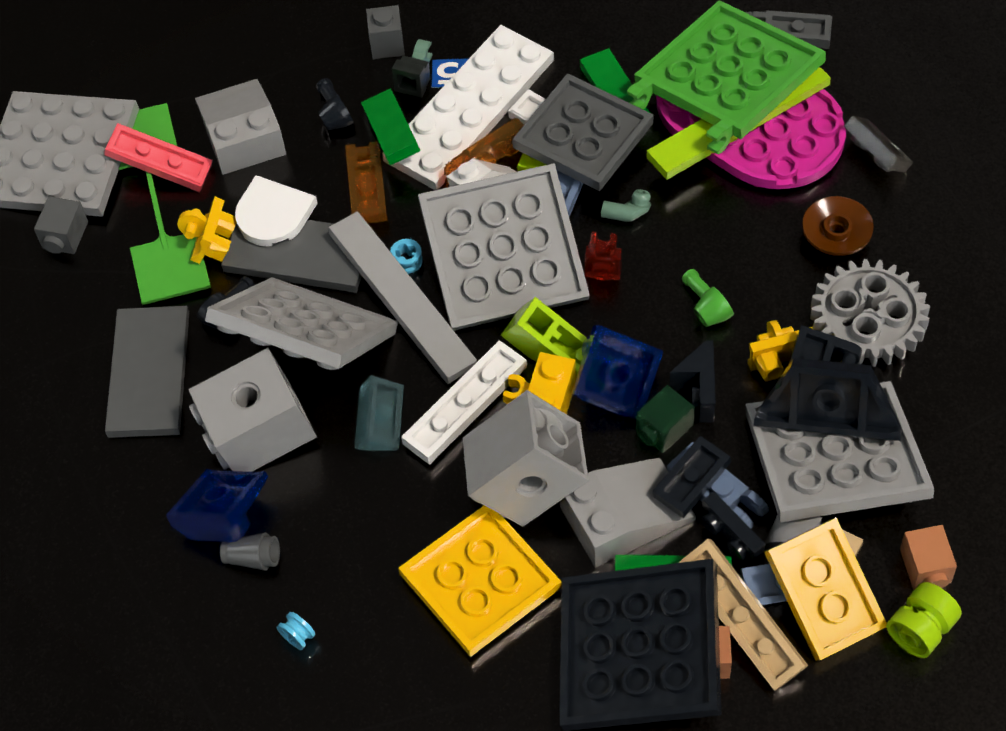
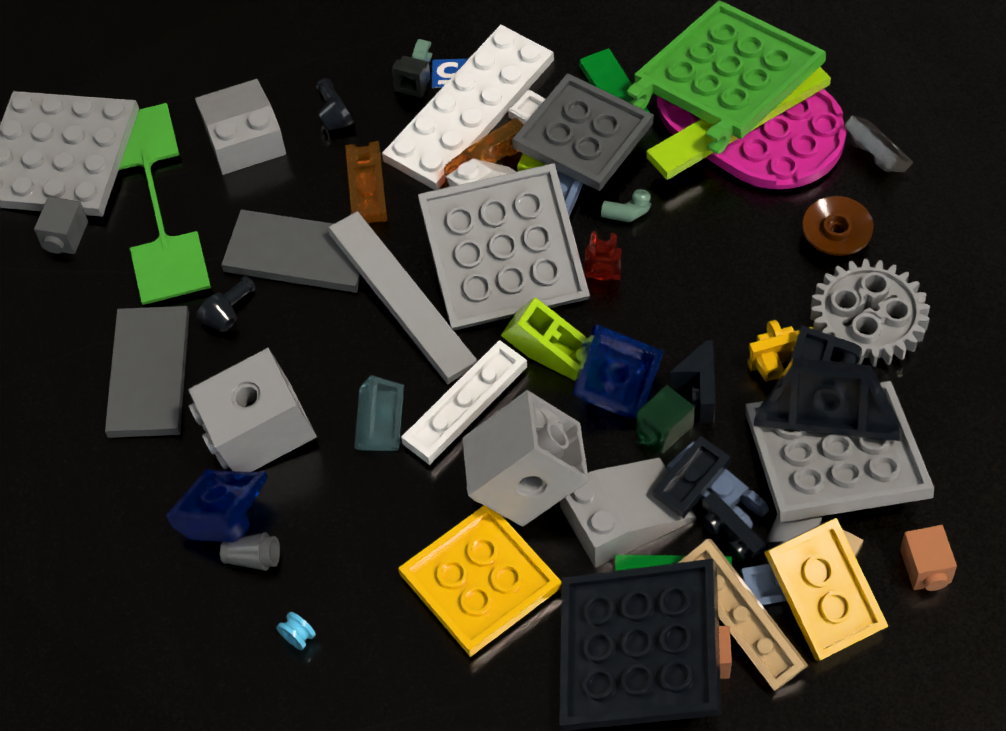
(158, 157): coral tile -> none
(195, 224): yellow hips -> none
(272, 212): white tile -> none
(301, 322): light grey plate -> none
(385, 32): dark grey brick -> none
(390, 127): green tile -> none
(413, 249): medium azure bush -> none
(551, 381): yellow brick -> none
(712, 306): bright green bar -> none
(805, 26): dark grey hinge -> none
(924, 619): lime wheel -> none

